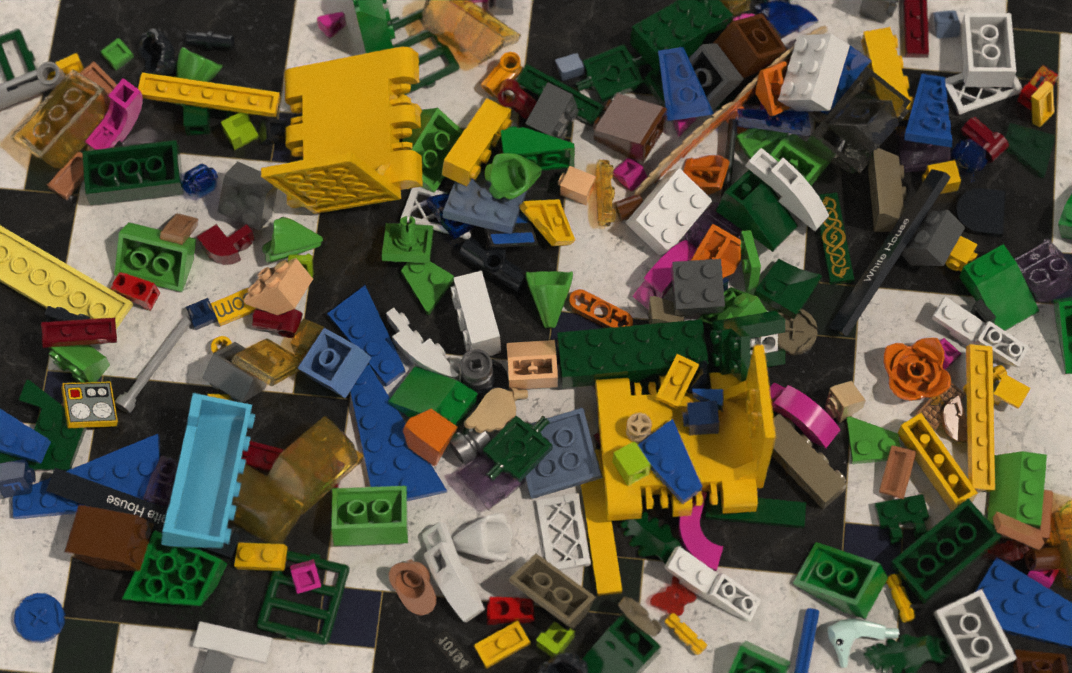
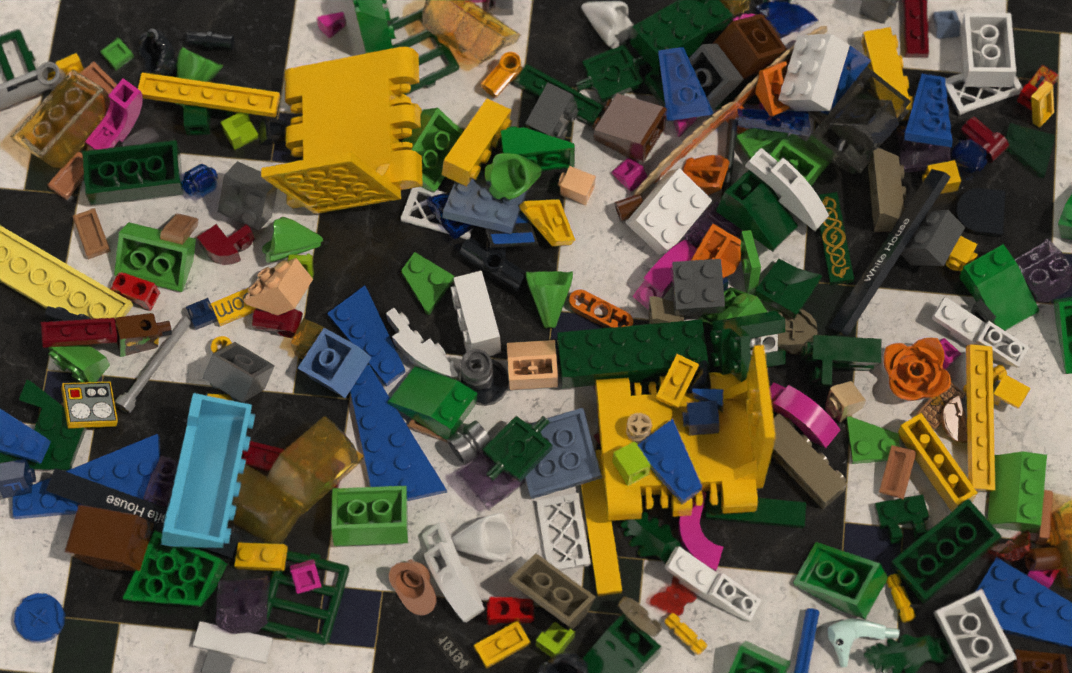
(91, 233): none -> medium nougat tile
(139, 333): none -> reddish brown torso
(242, 605): none -> clear purple slope
(268, 362): clear yellow tile -> none
(407, 242): bright green plate -> none
(429, 435): orange slope -> none
(495, 410): tan animal -> none
(519, 102): dark red piece -> none
(570, 66): sand blue slope -> none
(604, 193): clear yellow plate -> none
(609, 21): none -> white hat
(838, 352): none -> dark green brick
(1018, 530): nougat tile -> none

